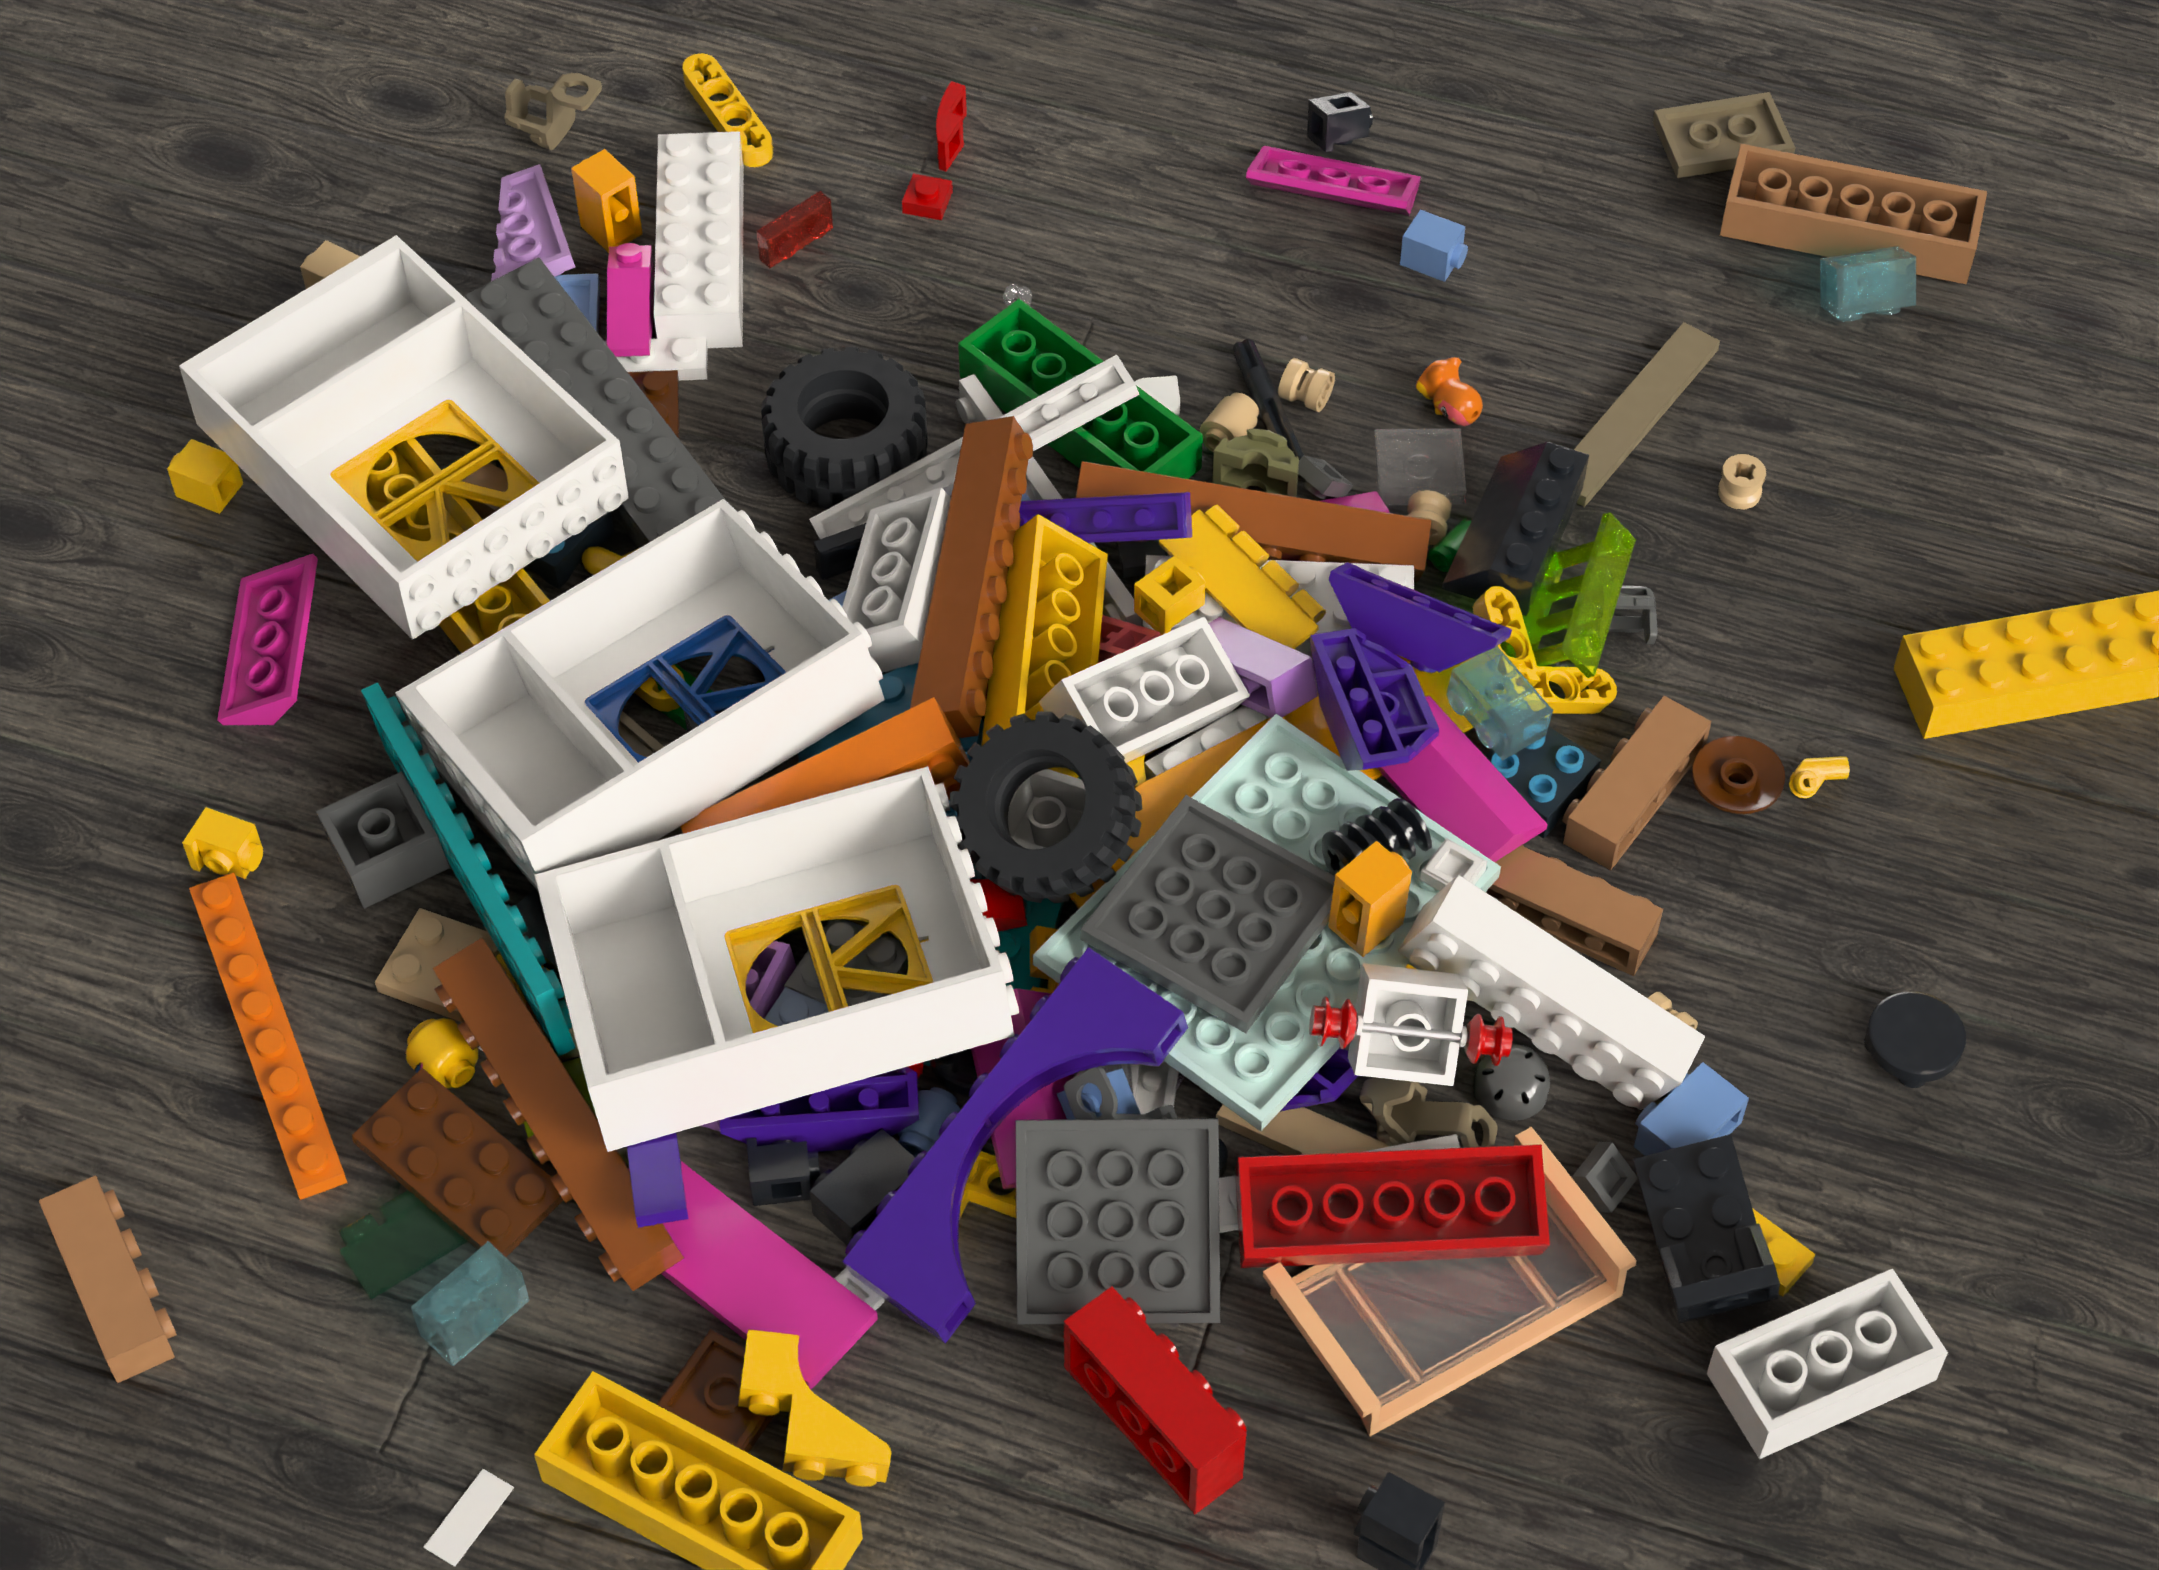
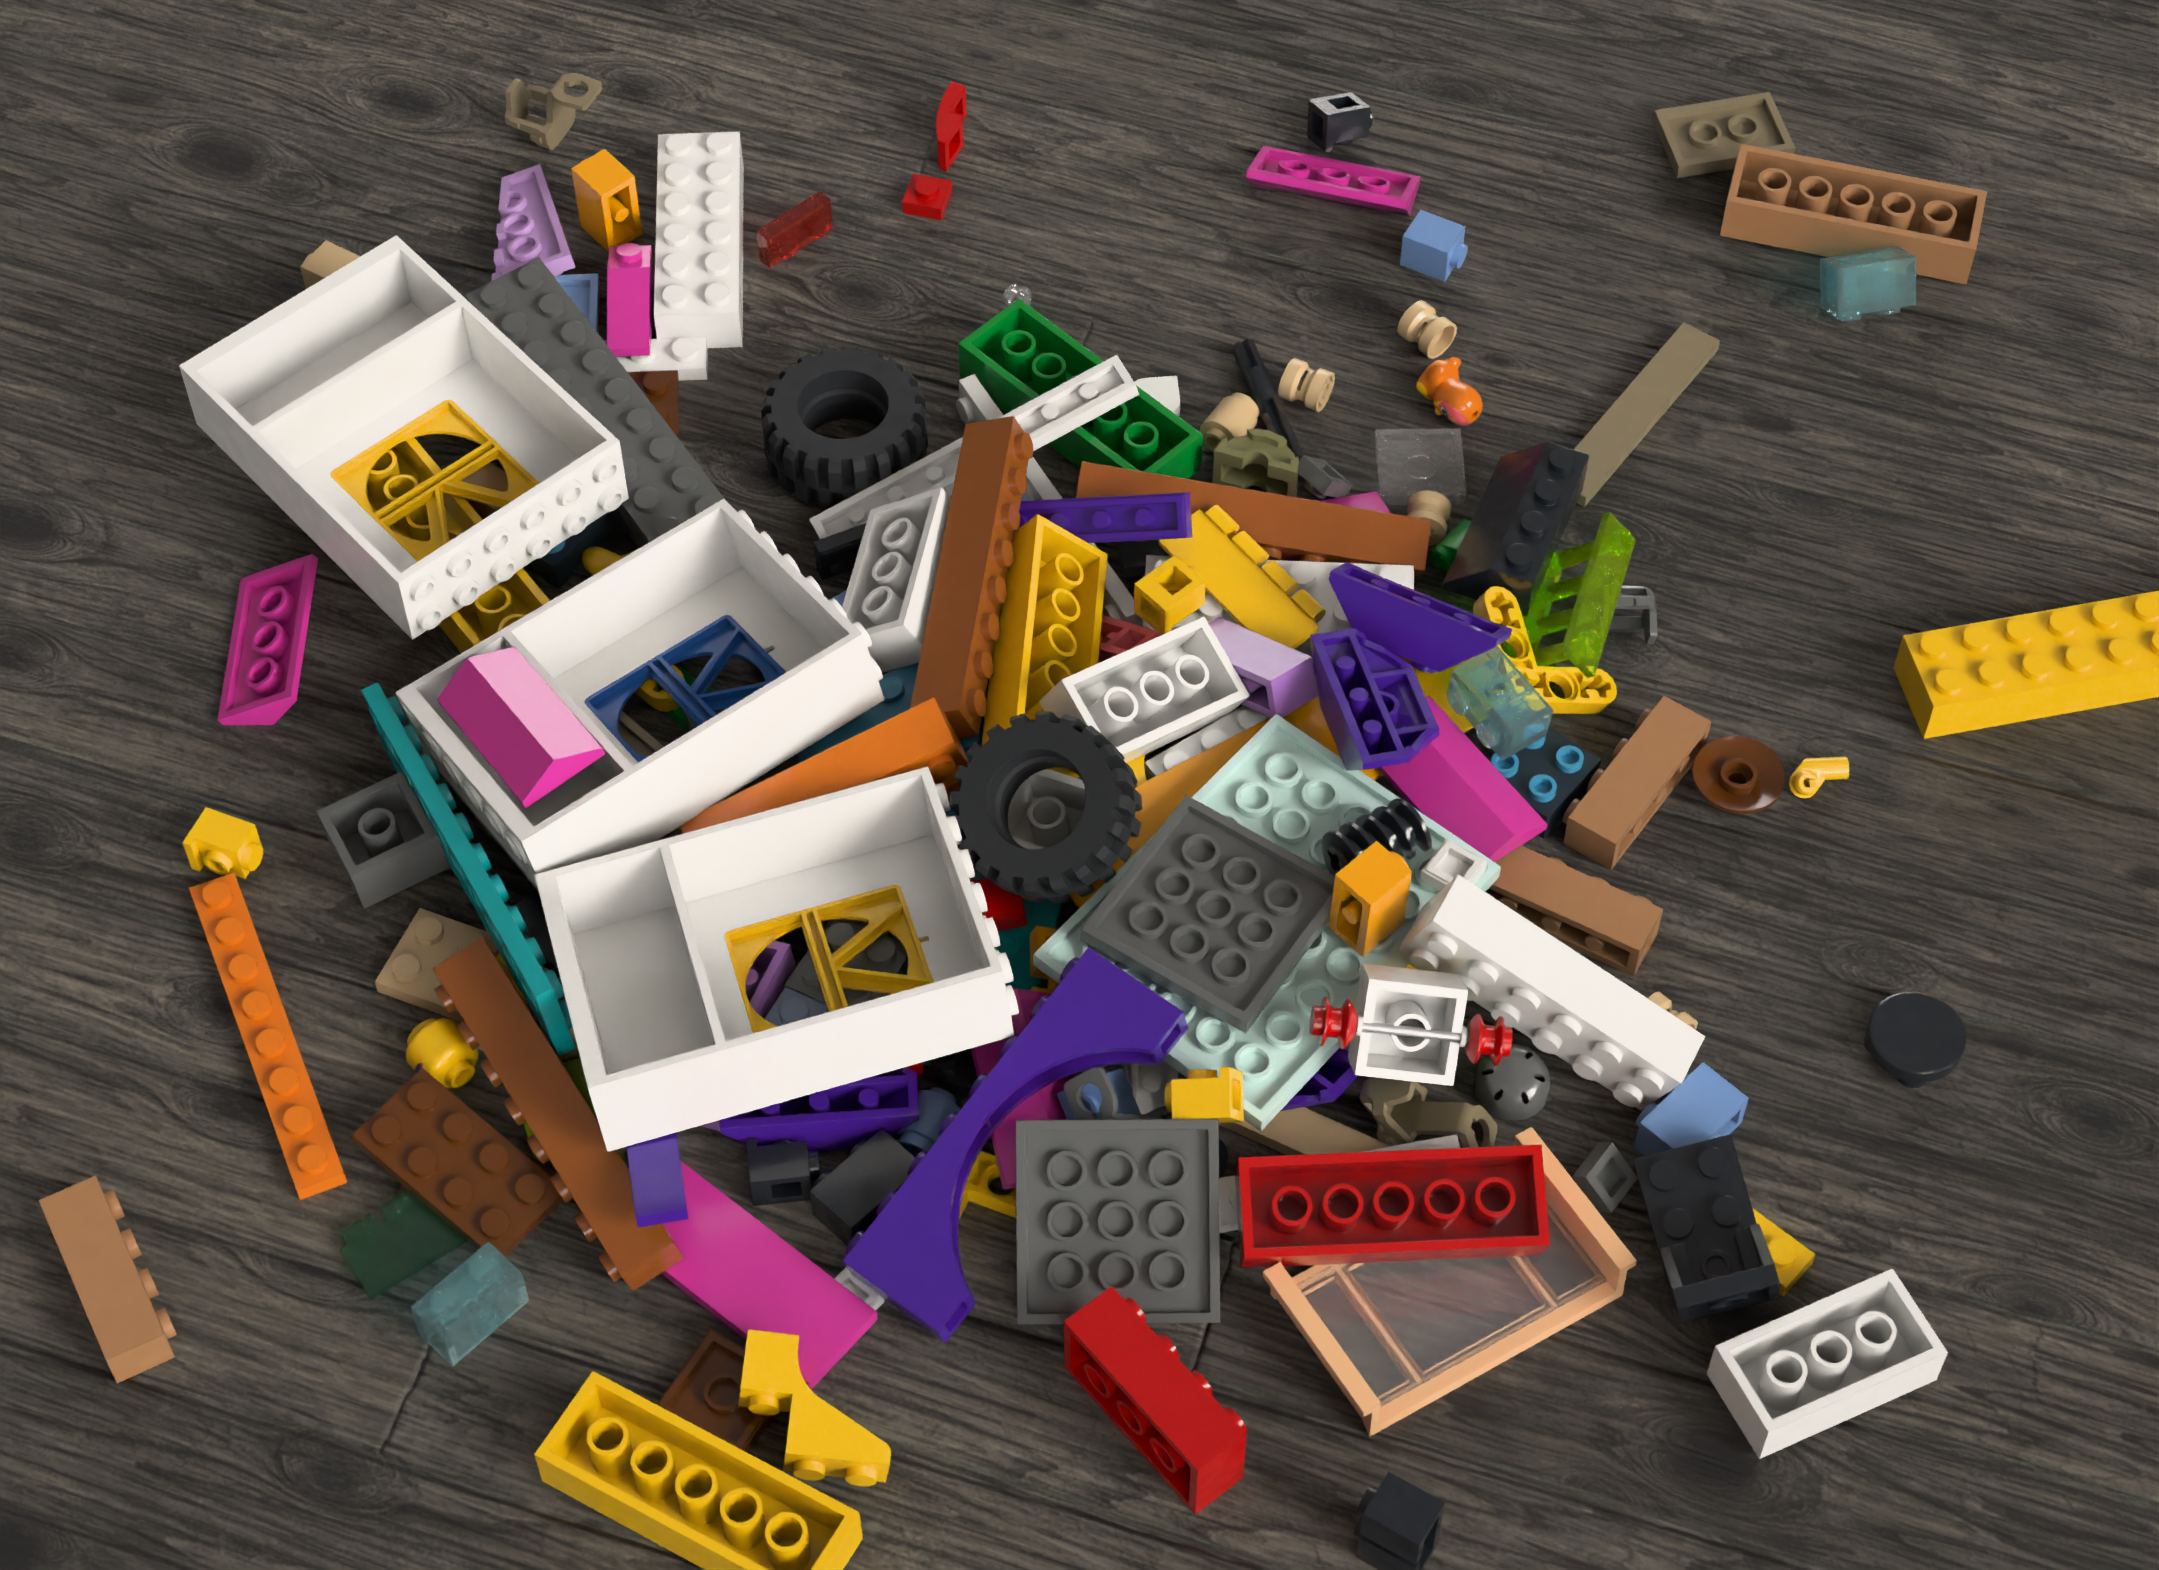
(204, 476): yellow brick -> none
(468, 1517): white sticker -> none
(518, 723): none -> dark pink slope
(733, 107): yellow beam -> none
(1207, 1096): none -> yellow brick
(1427, 329): none -> tan wheel
(1741, 481): tan wheel -> none

